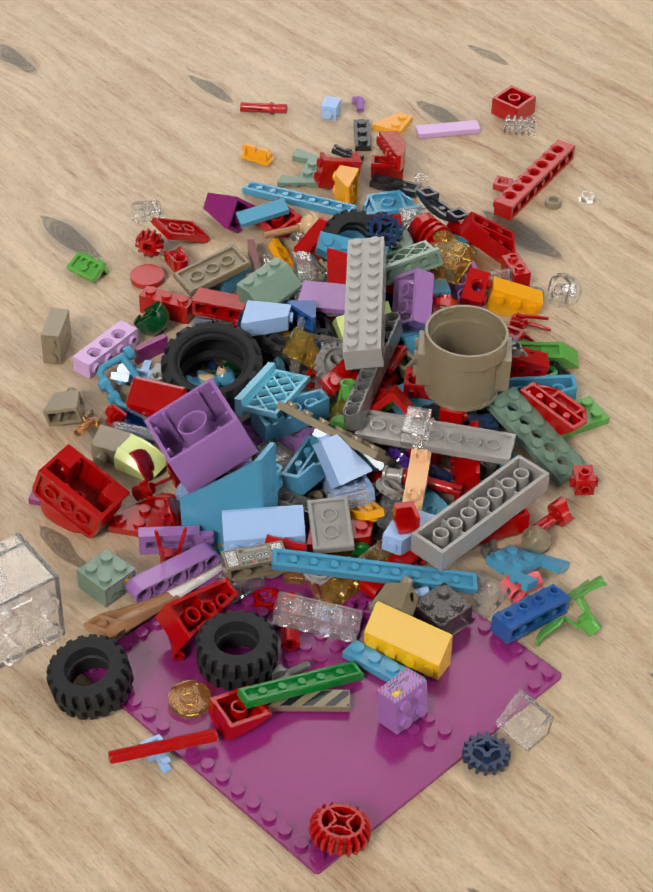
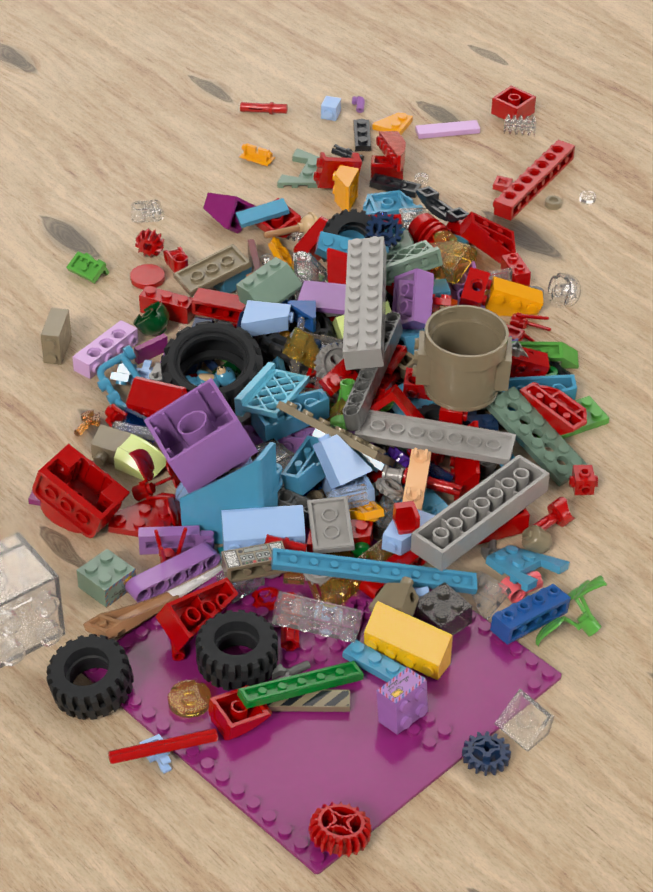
(65, 408): dark tan torso -> none
(180, 230): red tile -> none
(297, 198): dark azure tile -> none
(416, 427): clear brick -> none

